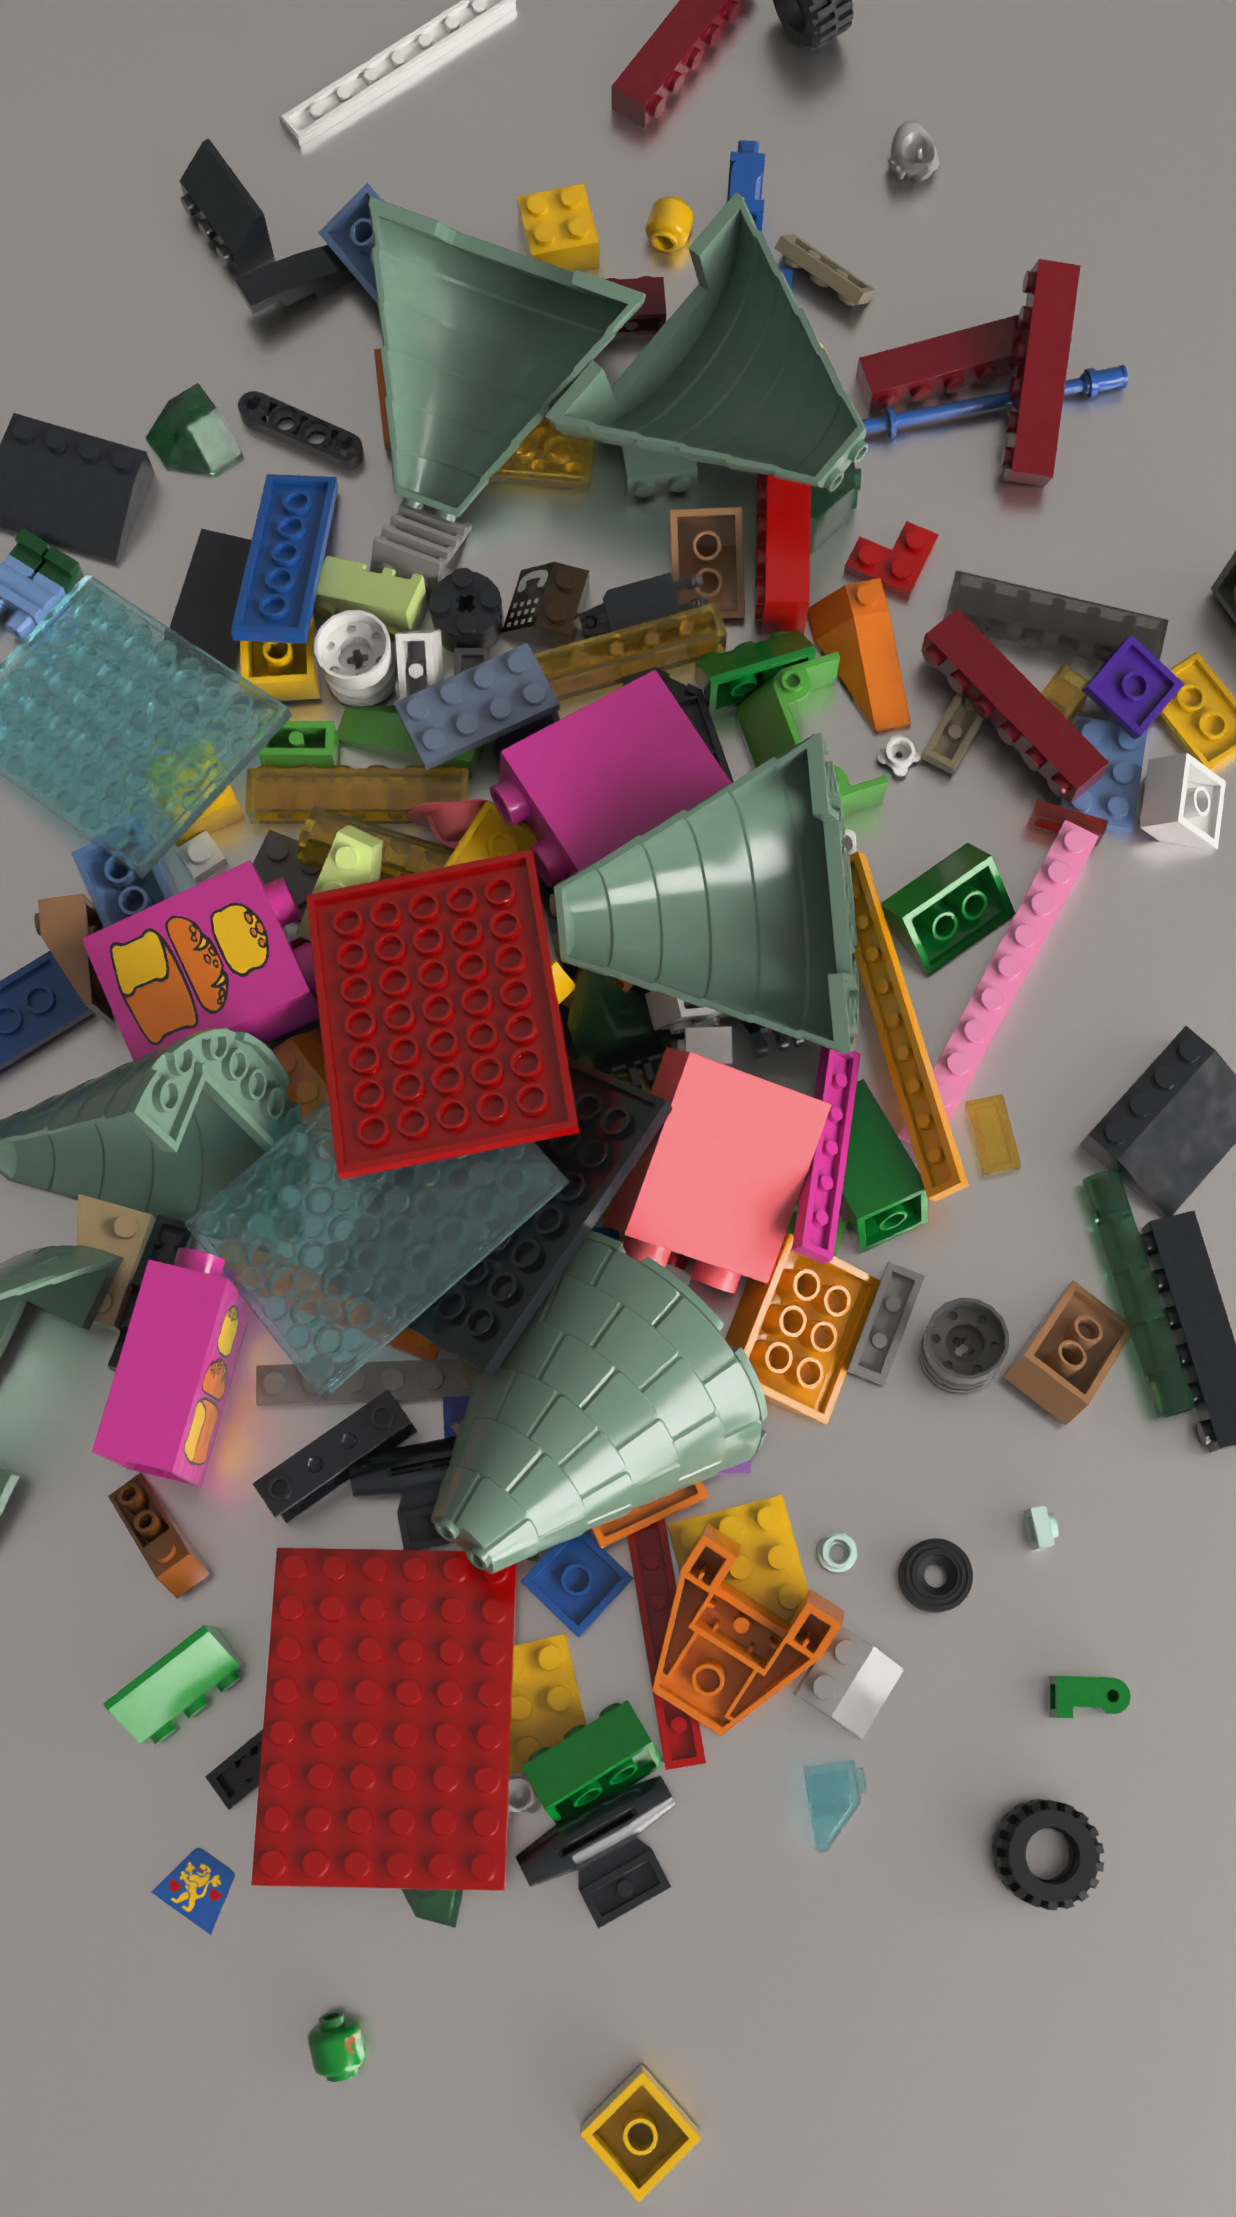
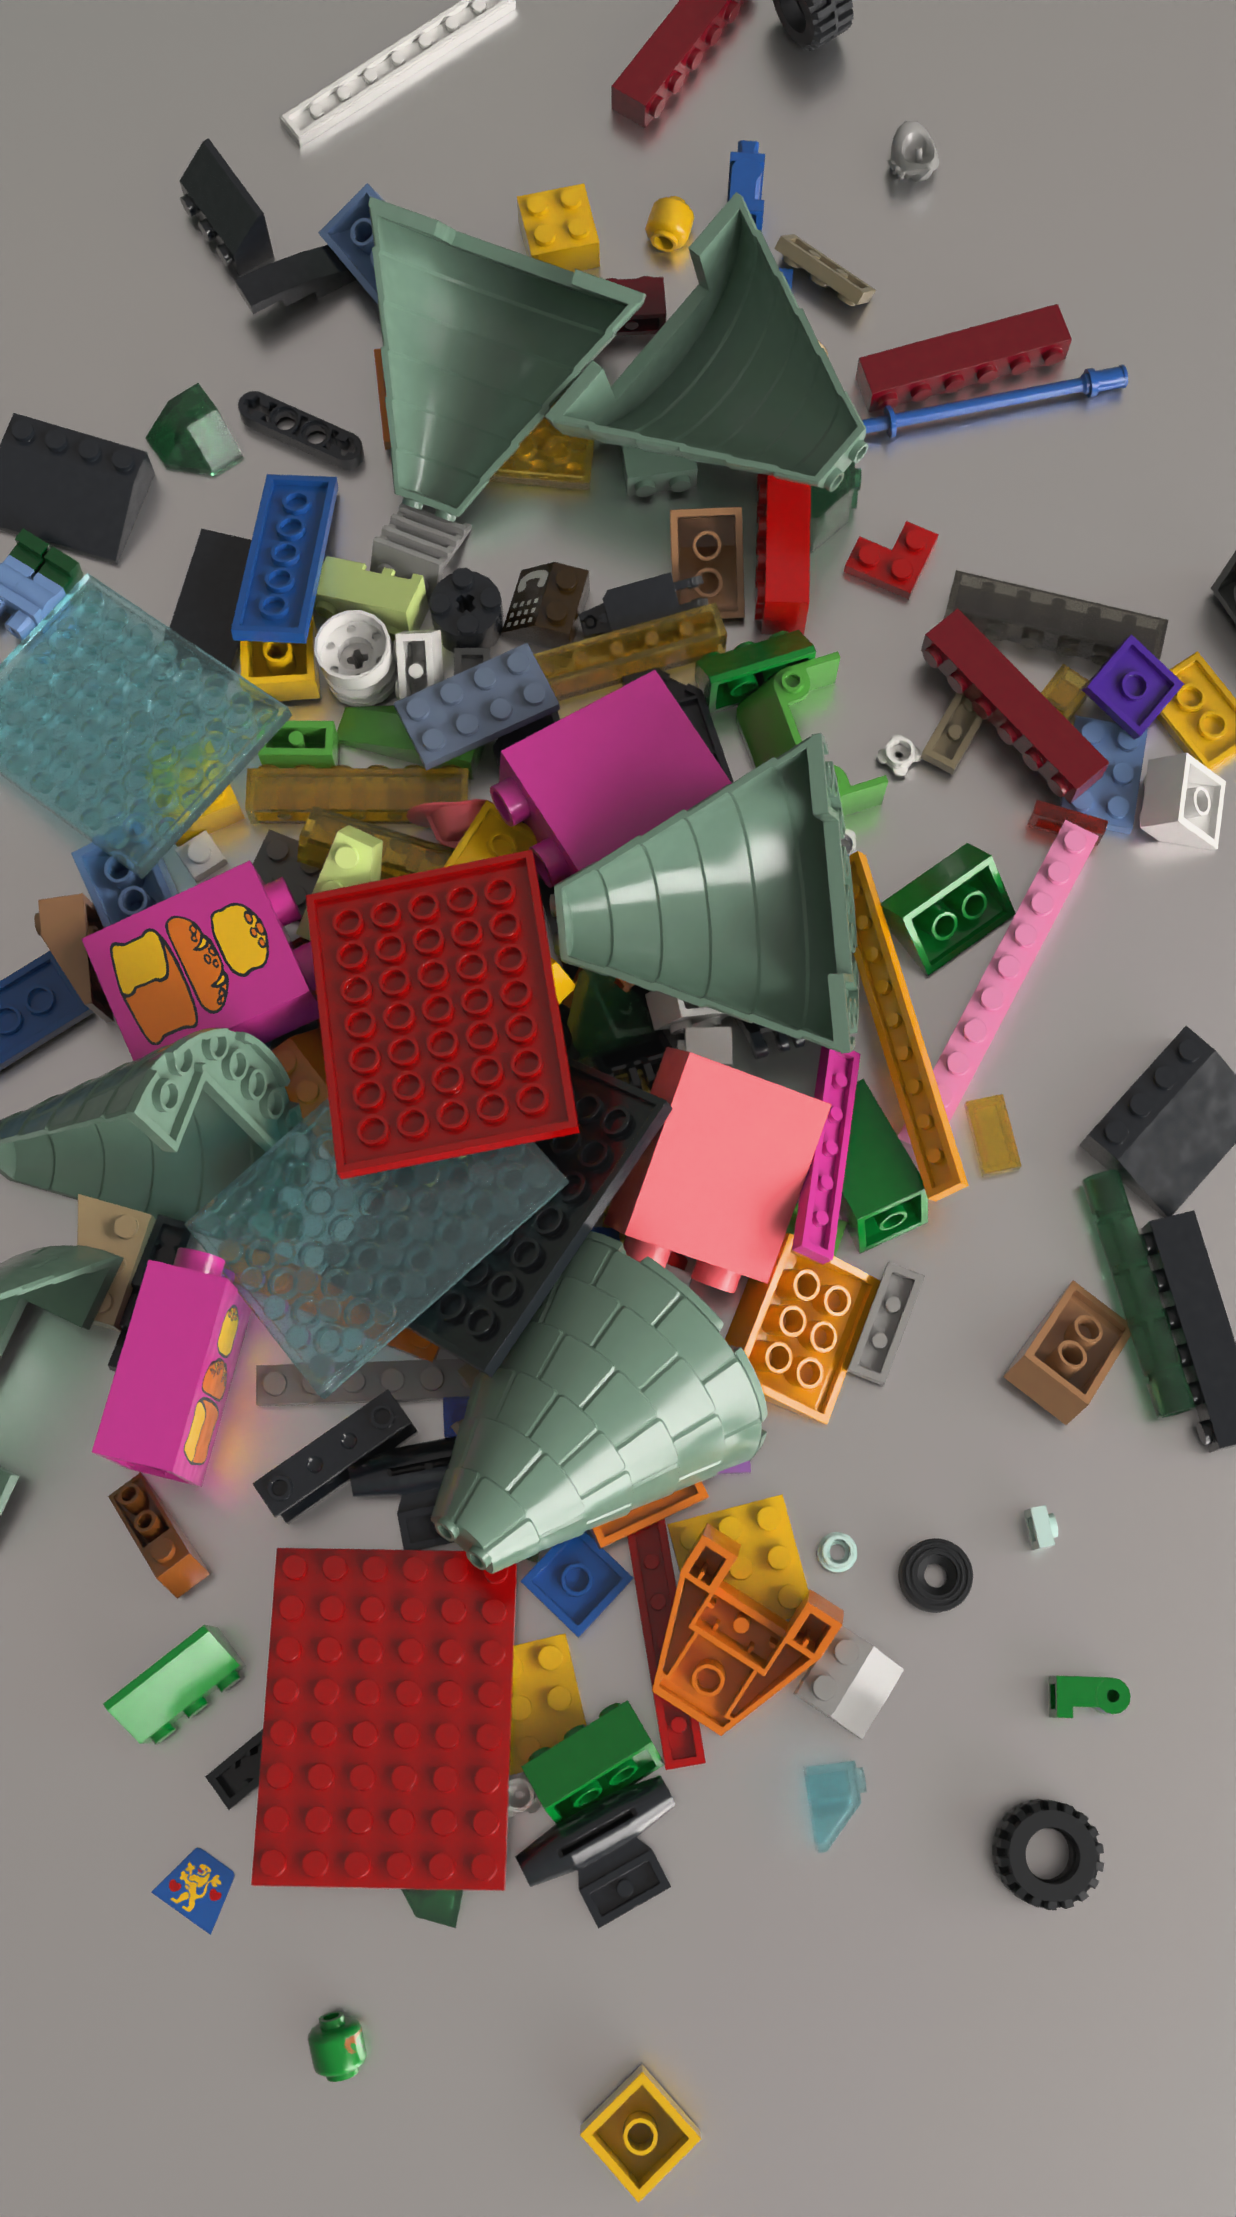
(860, 628): orange wedge -> none
(966, 1323): dark grey wheel -> none
(1040, 372): dark red brick -> none

